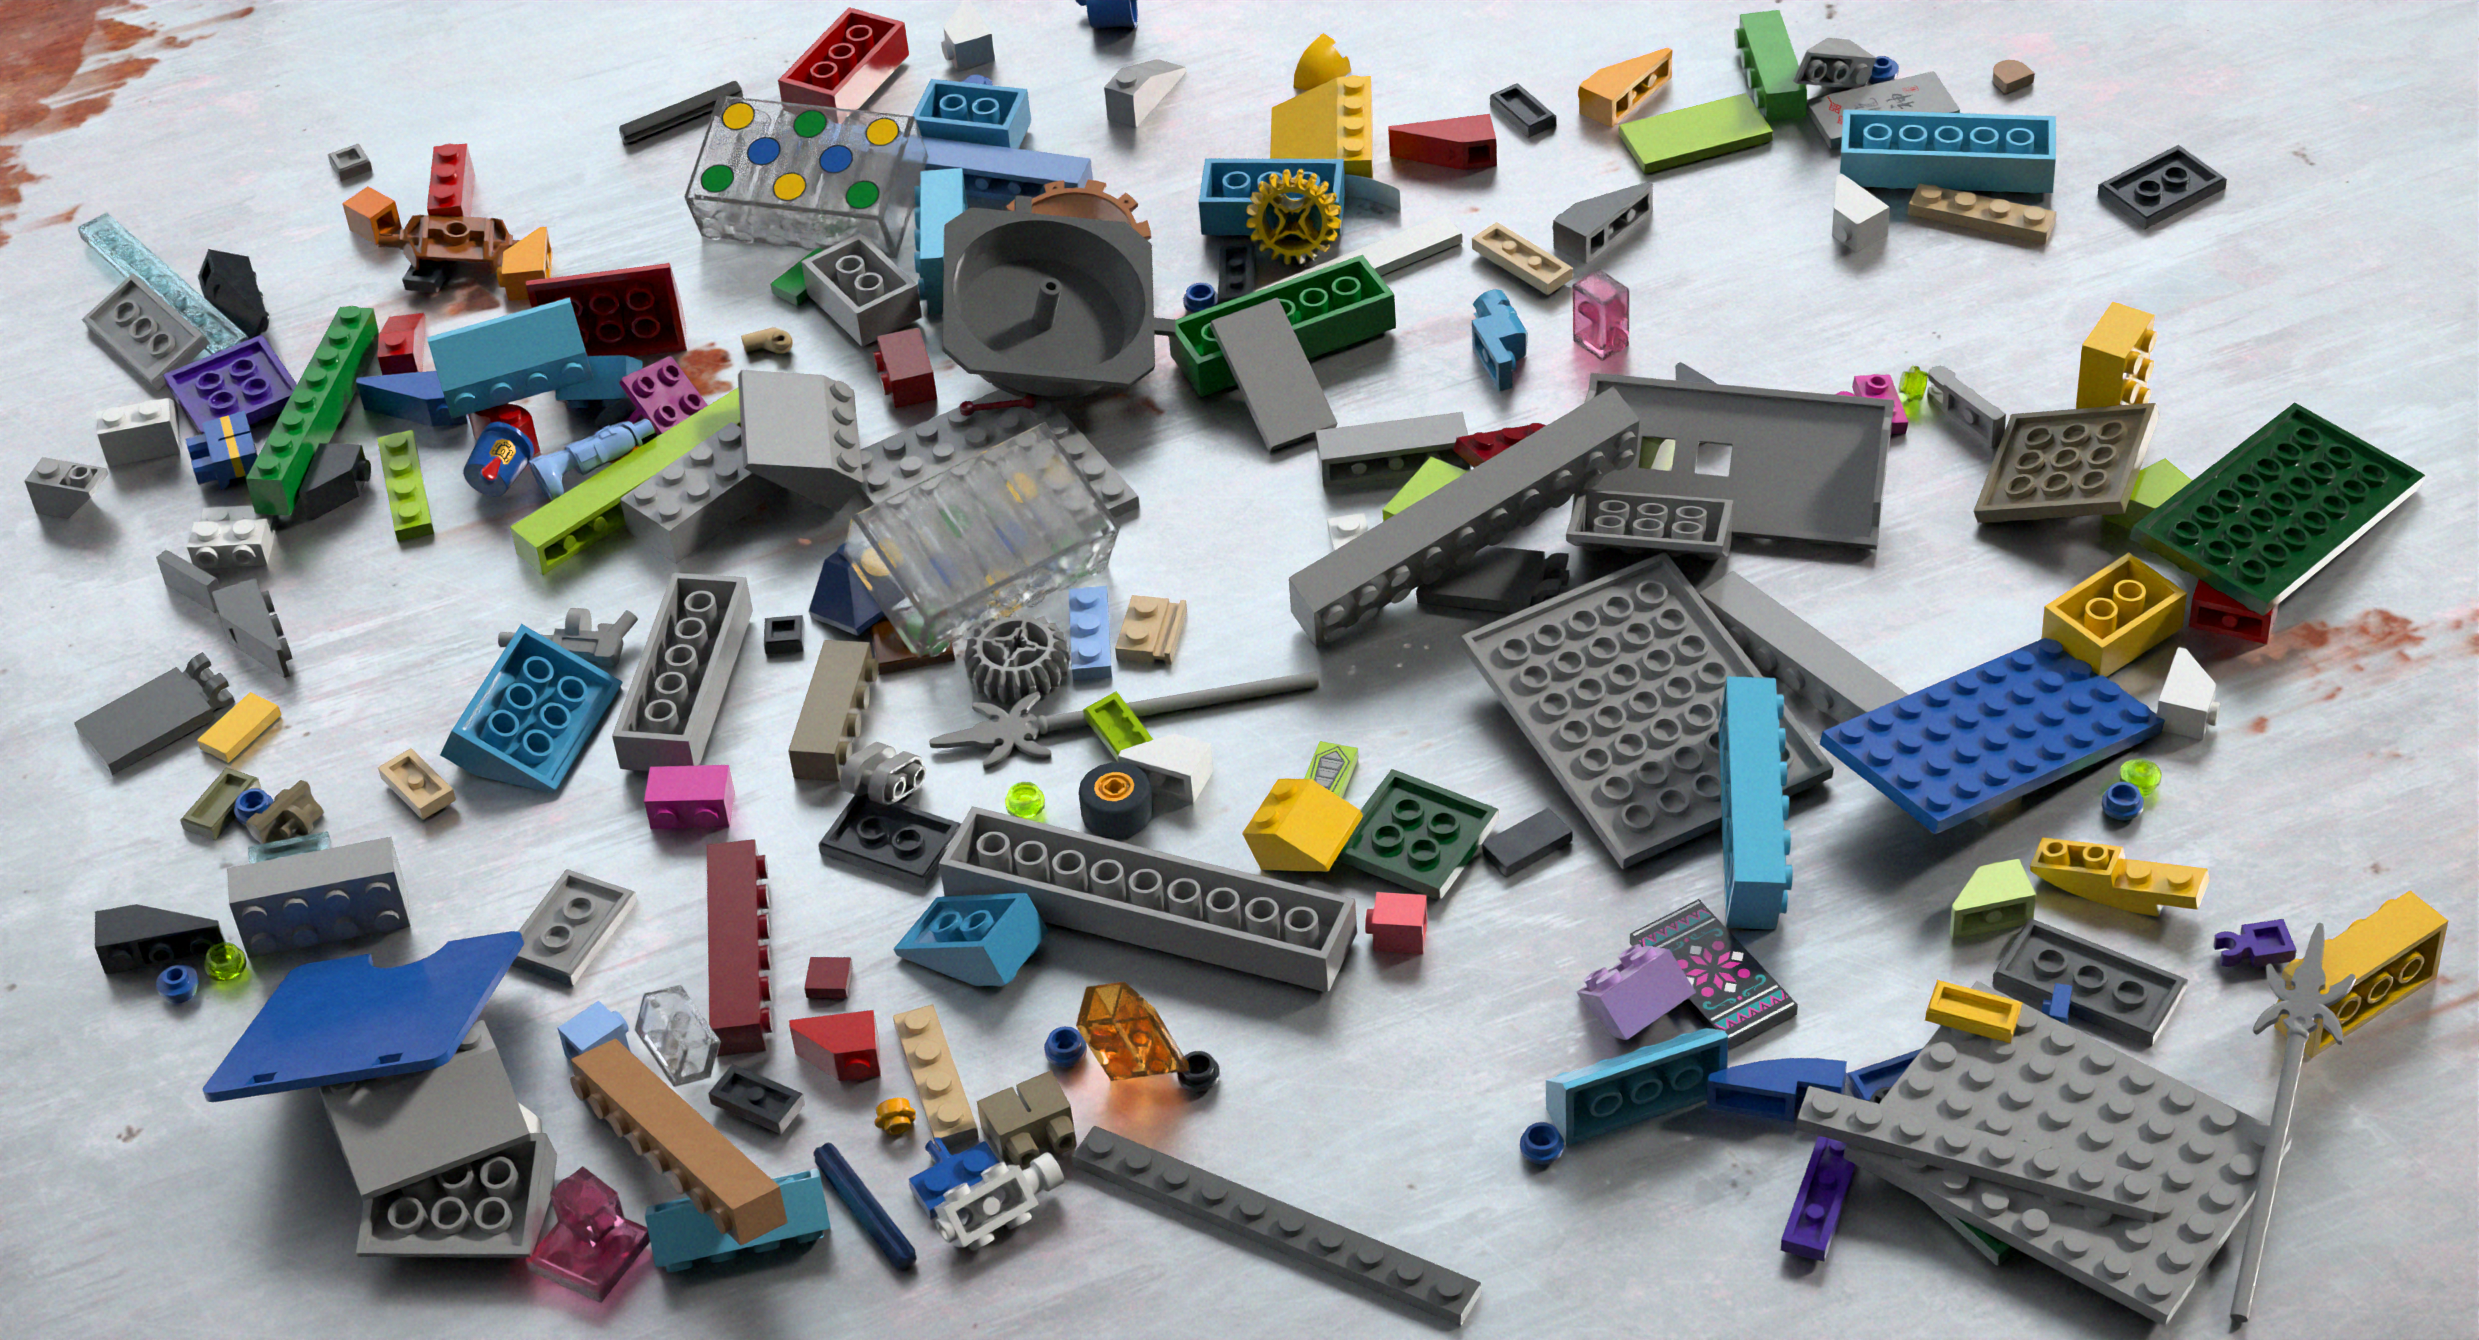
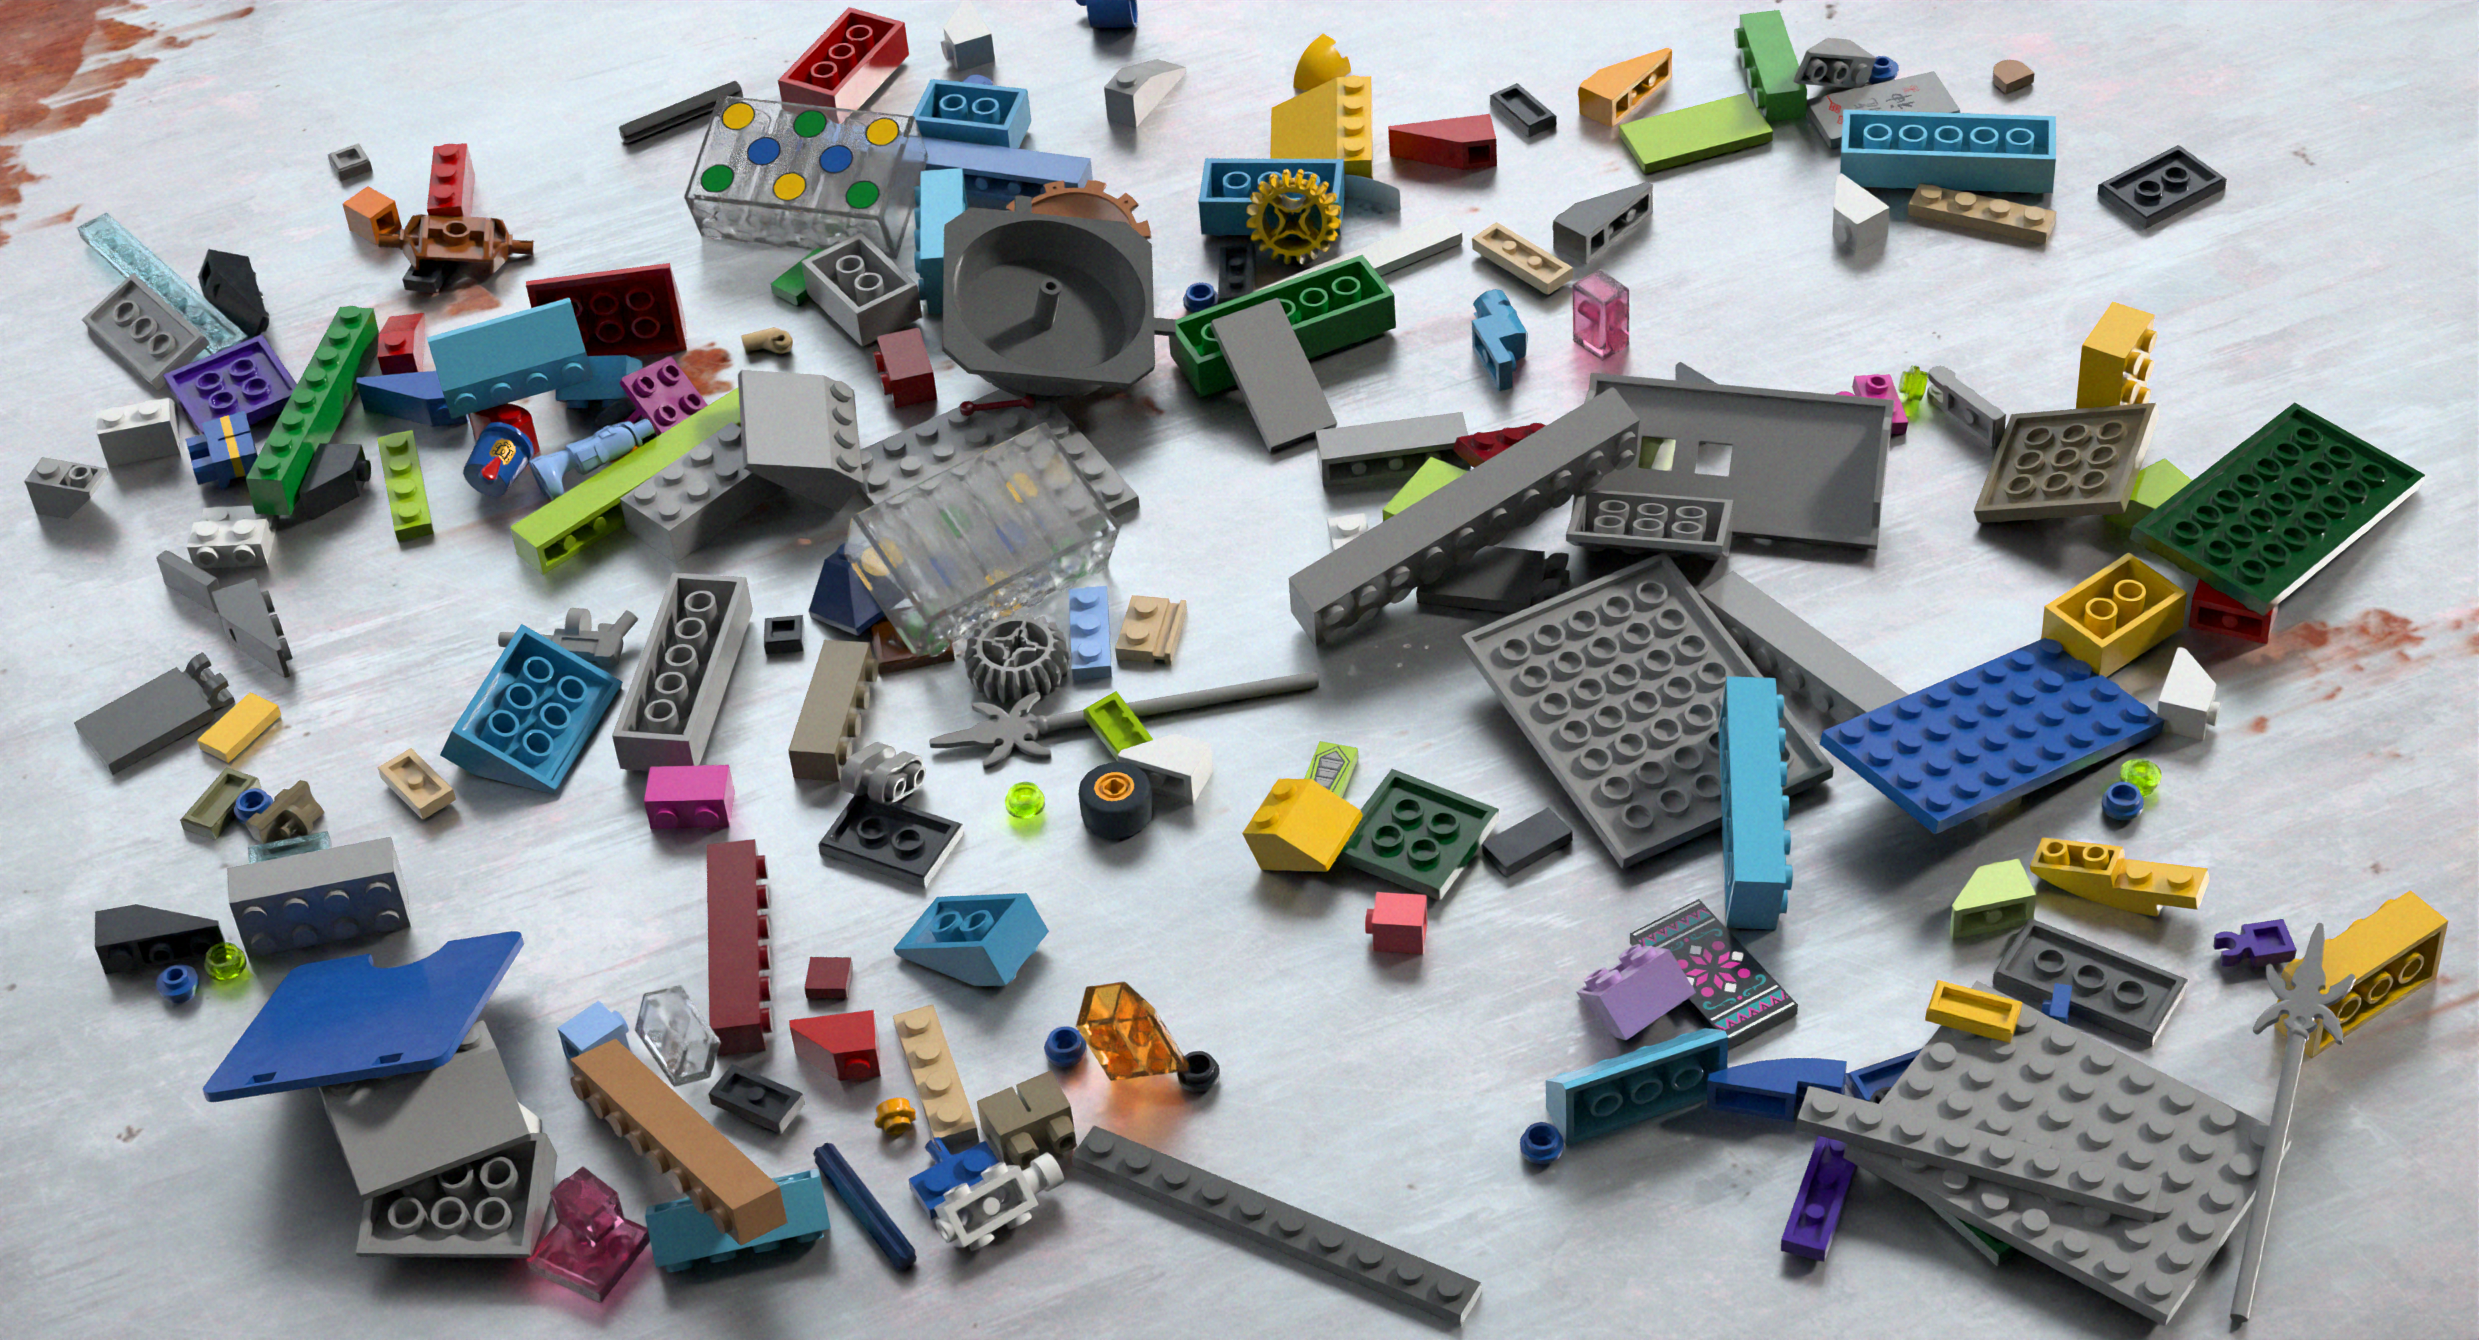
(525, 262): light orange slope -> none
(572, 926): light grey tile -> none
(1154, 898): light grey brick -> none

